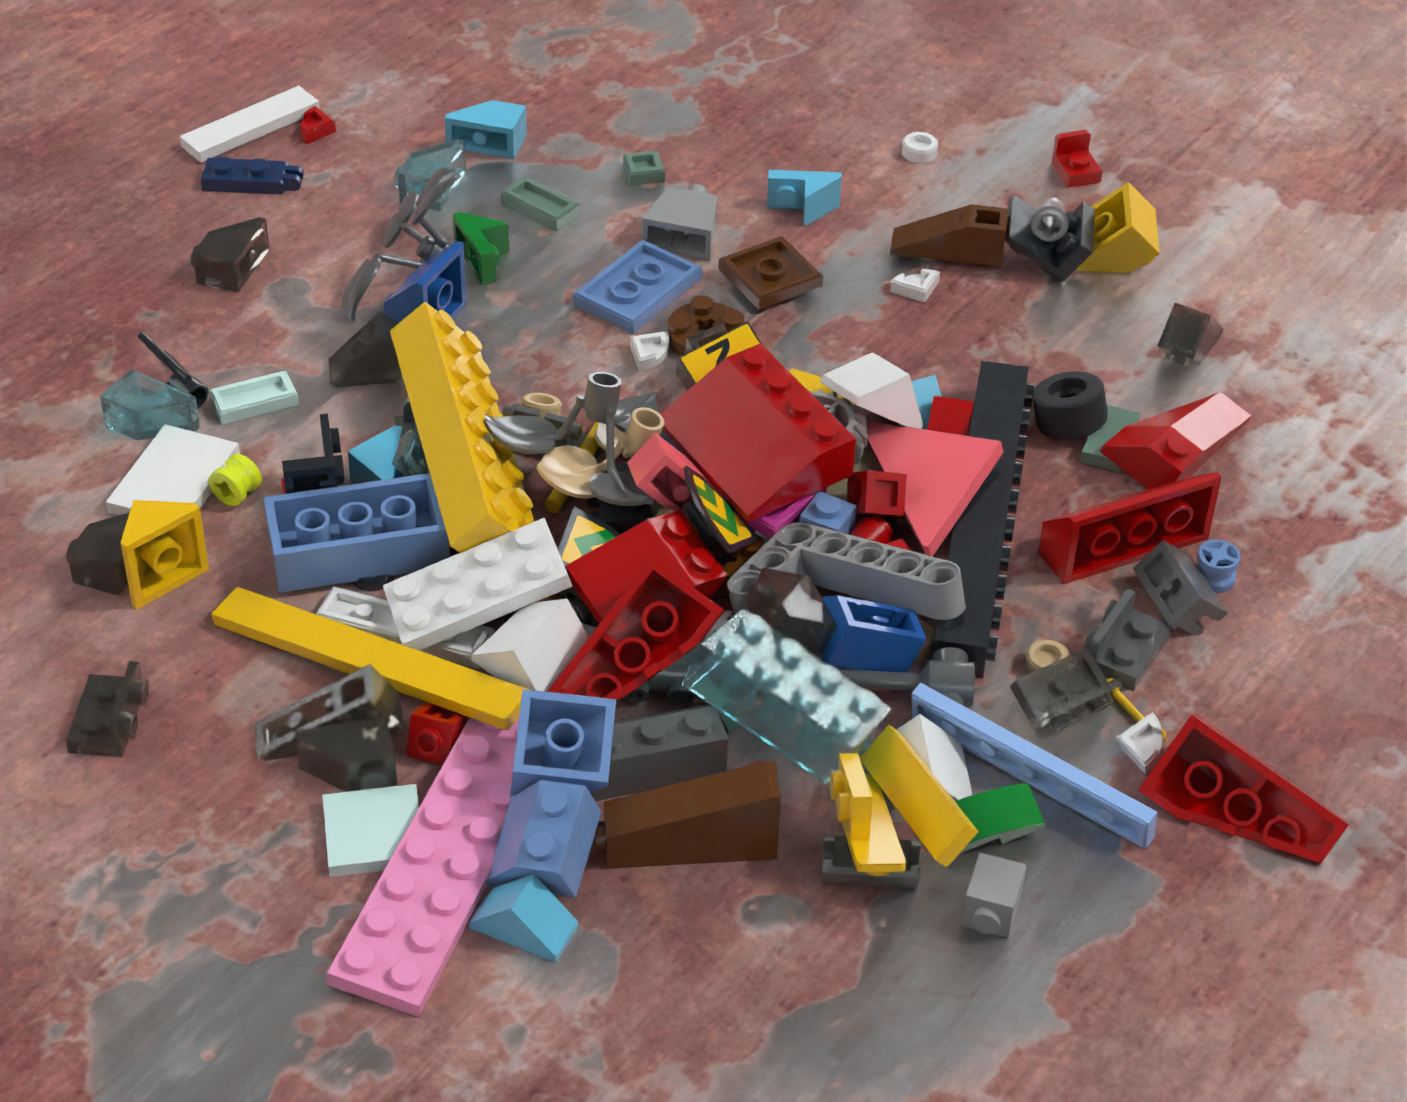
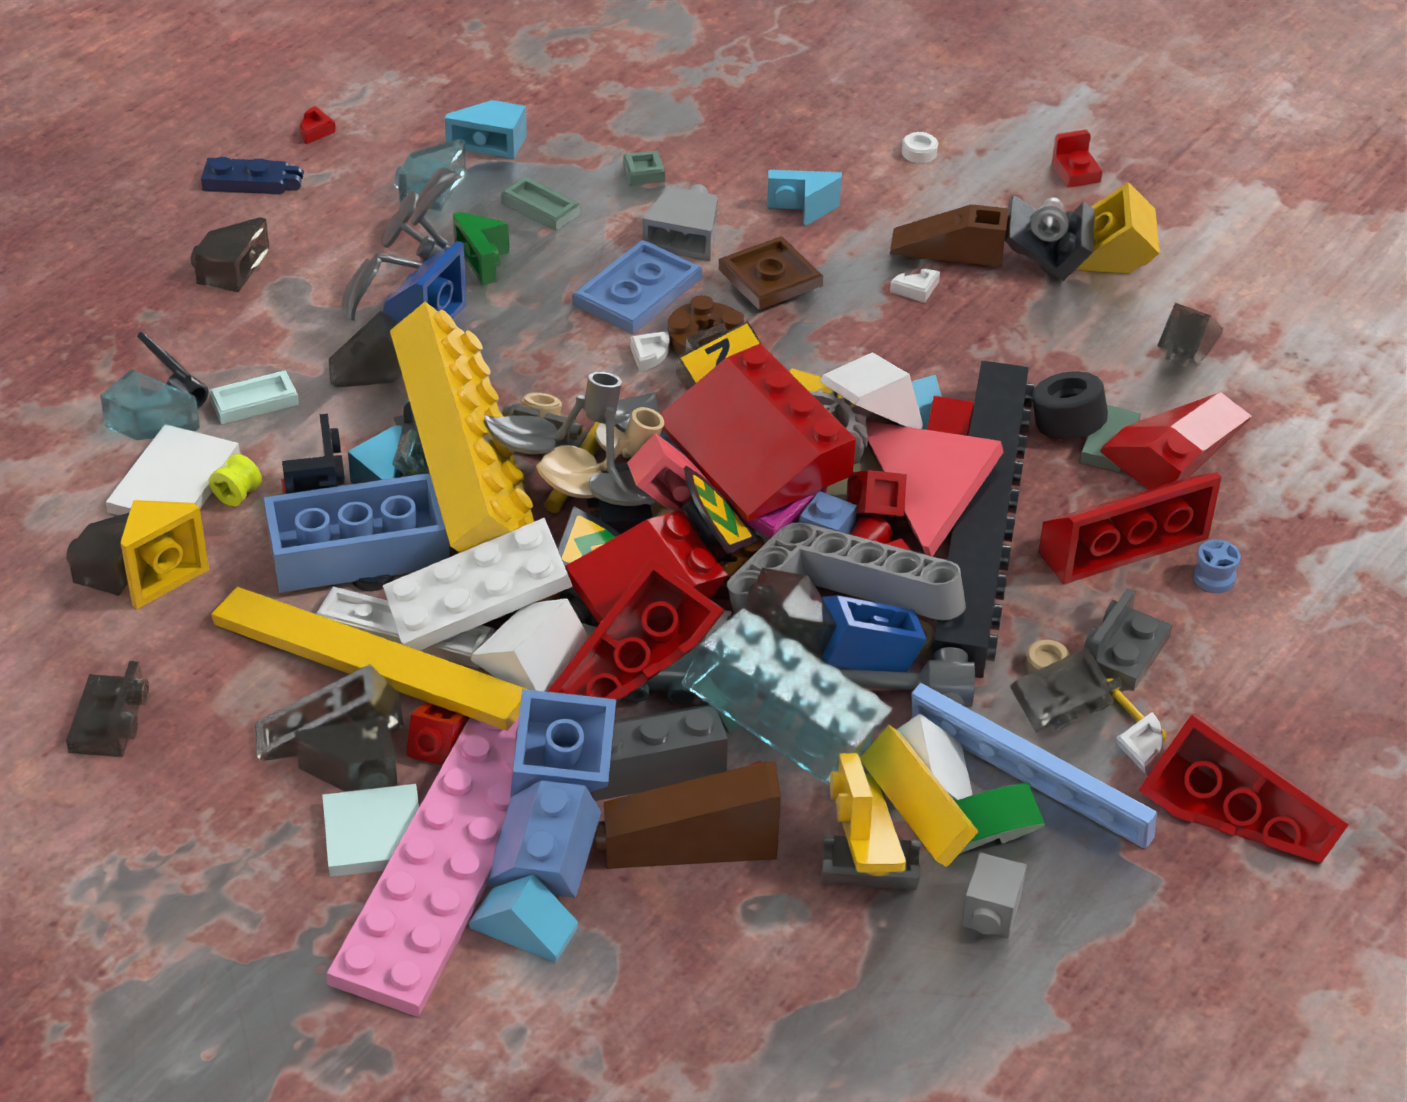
(248, 124): white tile -> none
(1178, 588): dark grey hinge -> none

